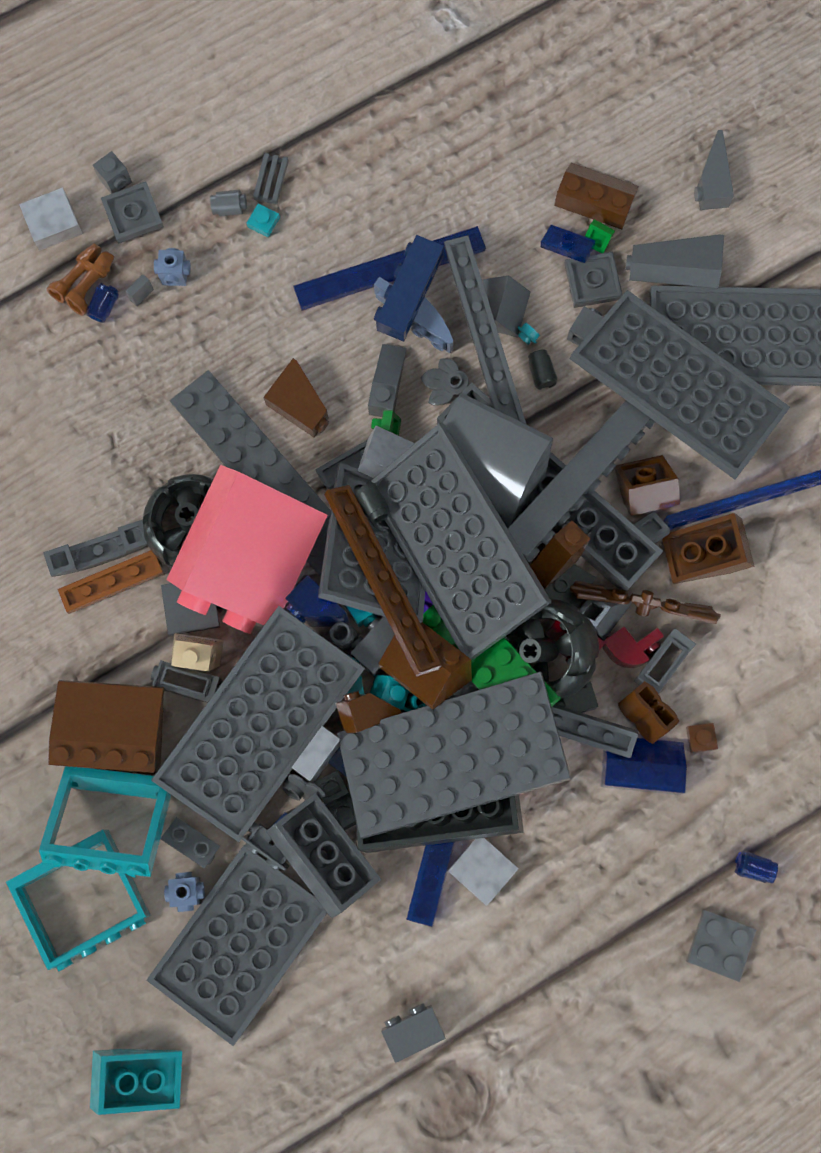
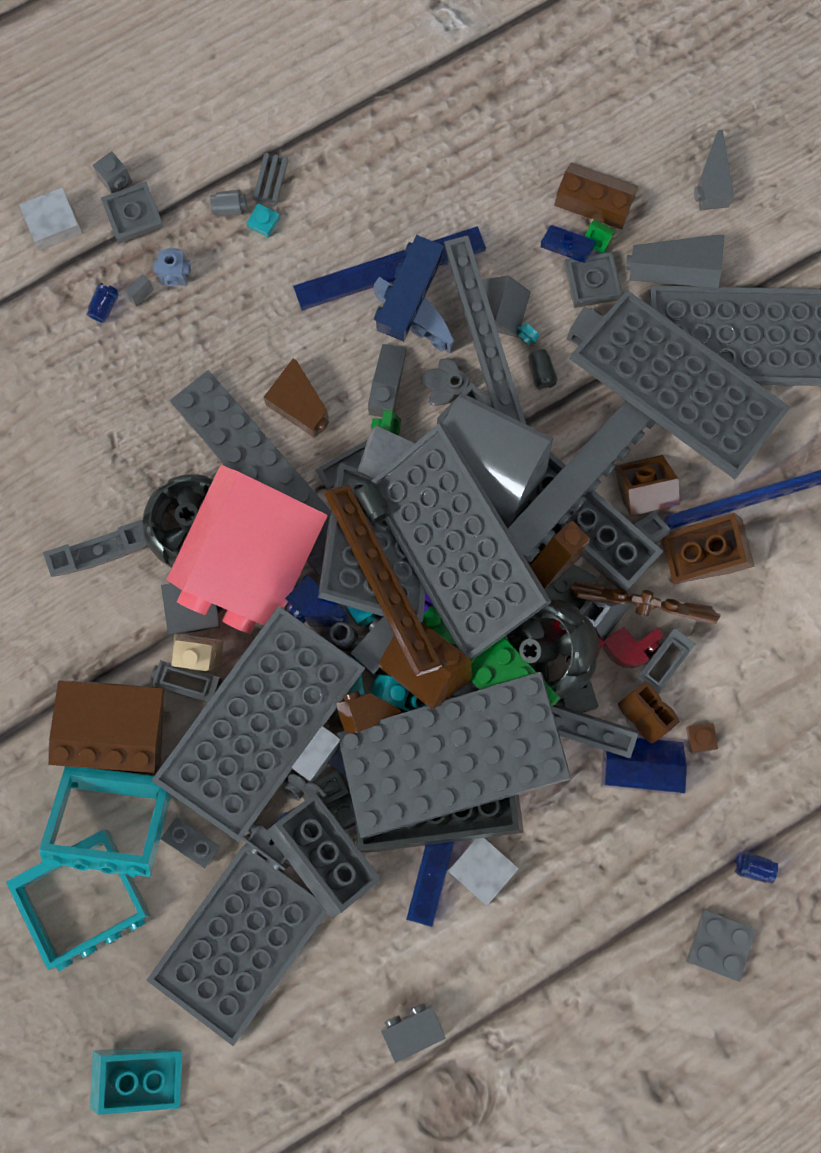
(95, 264): dark orange piece -> none
(110, 581): dark orange plate -> none
(194, 888): sand blue brick -> none

